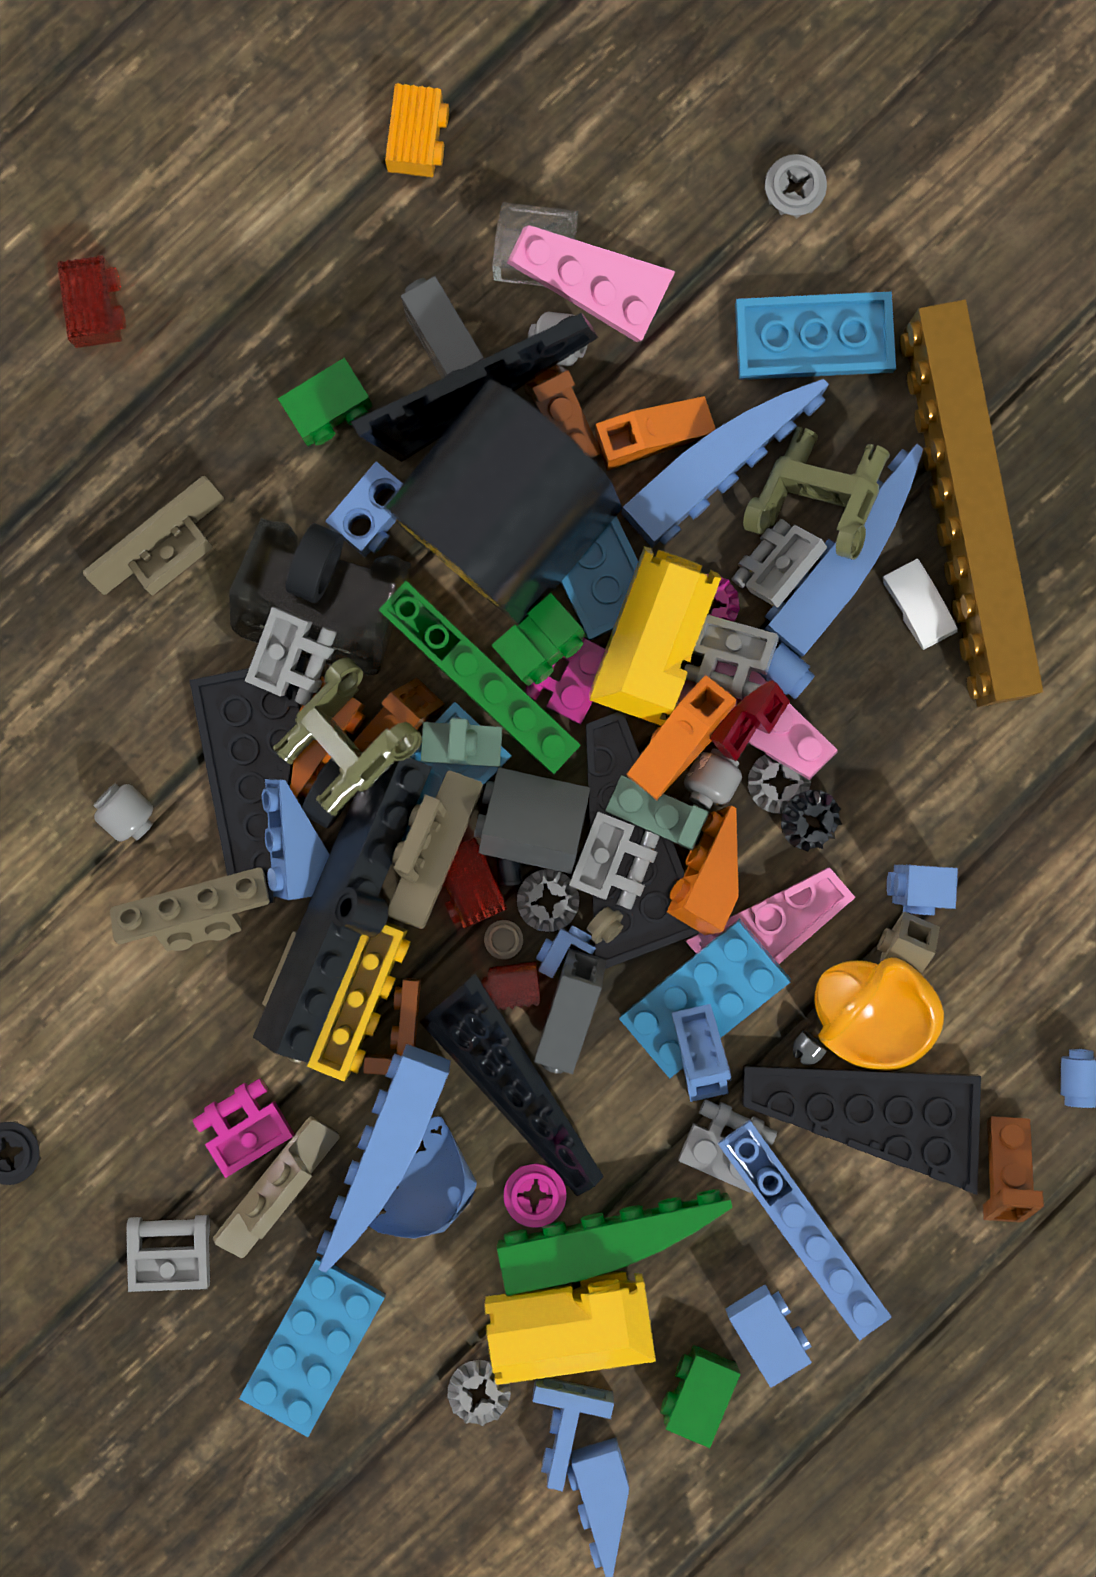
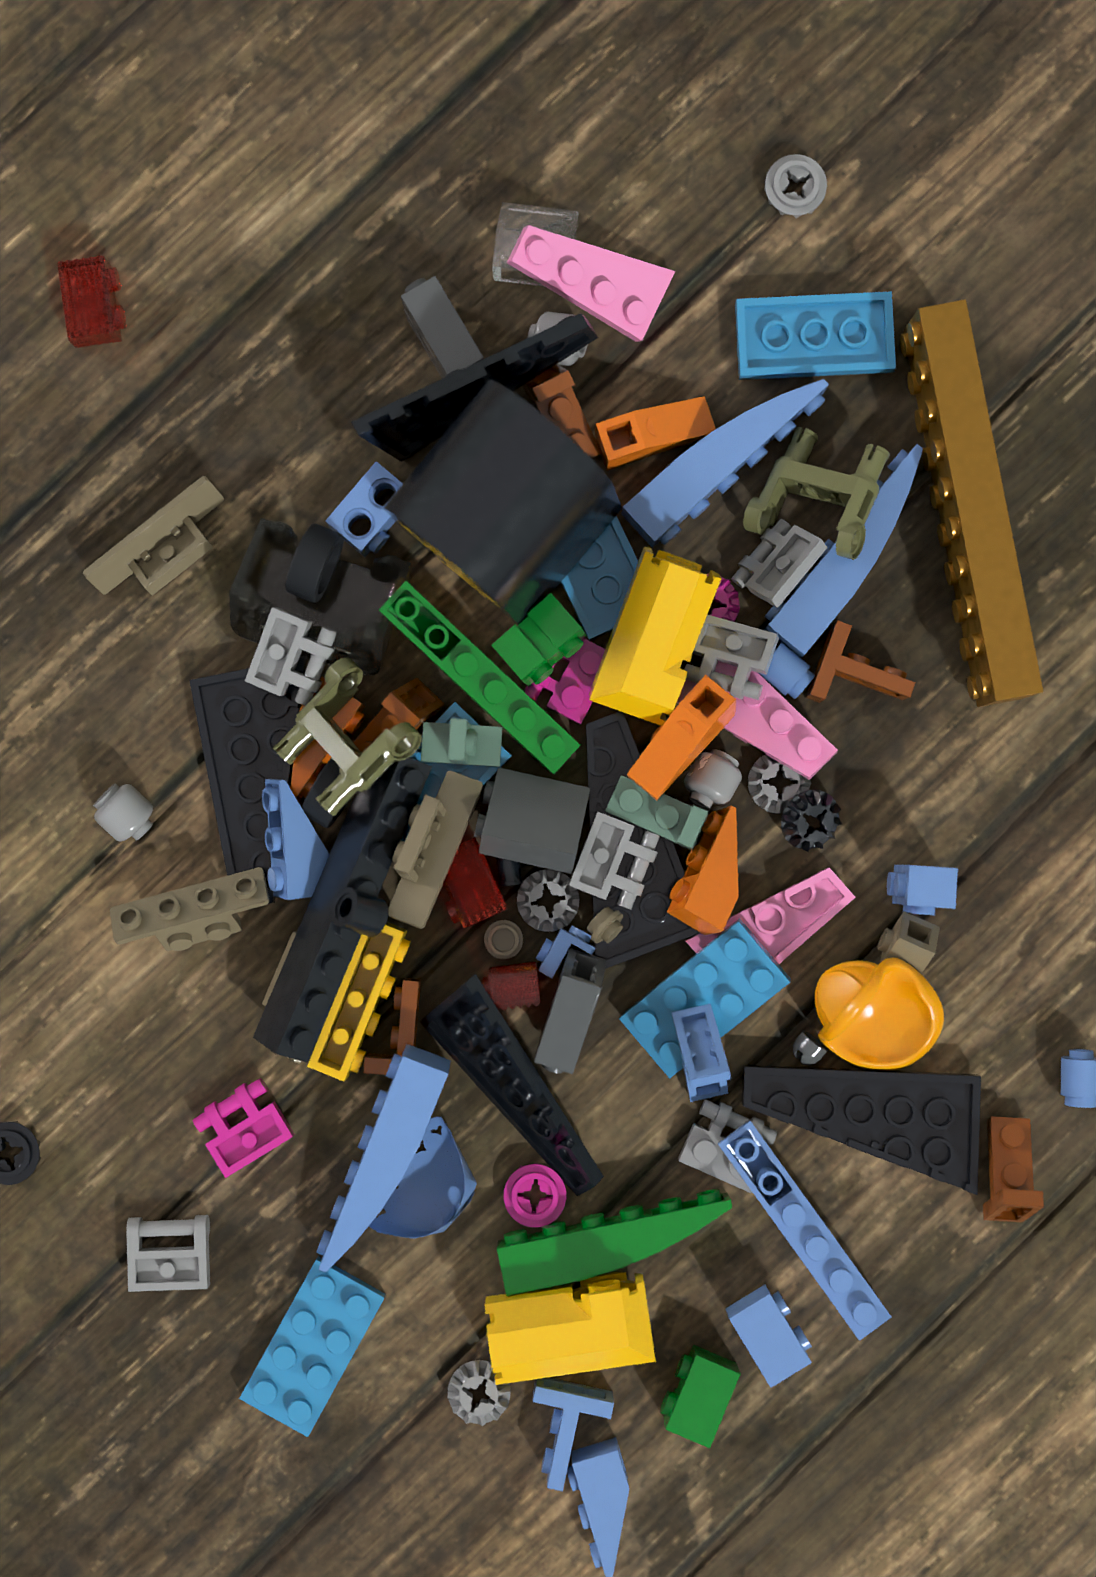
(276, 1188): dark tan bracket -> none
(326, 402): green brick -> none
(415, 130): light orange brick -> none
(756, 711): dark red slope -> none
(854, 669): none -> dark orange bracket
(920, 603): white slope -> none

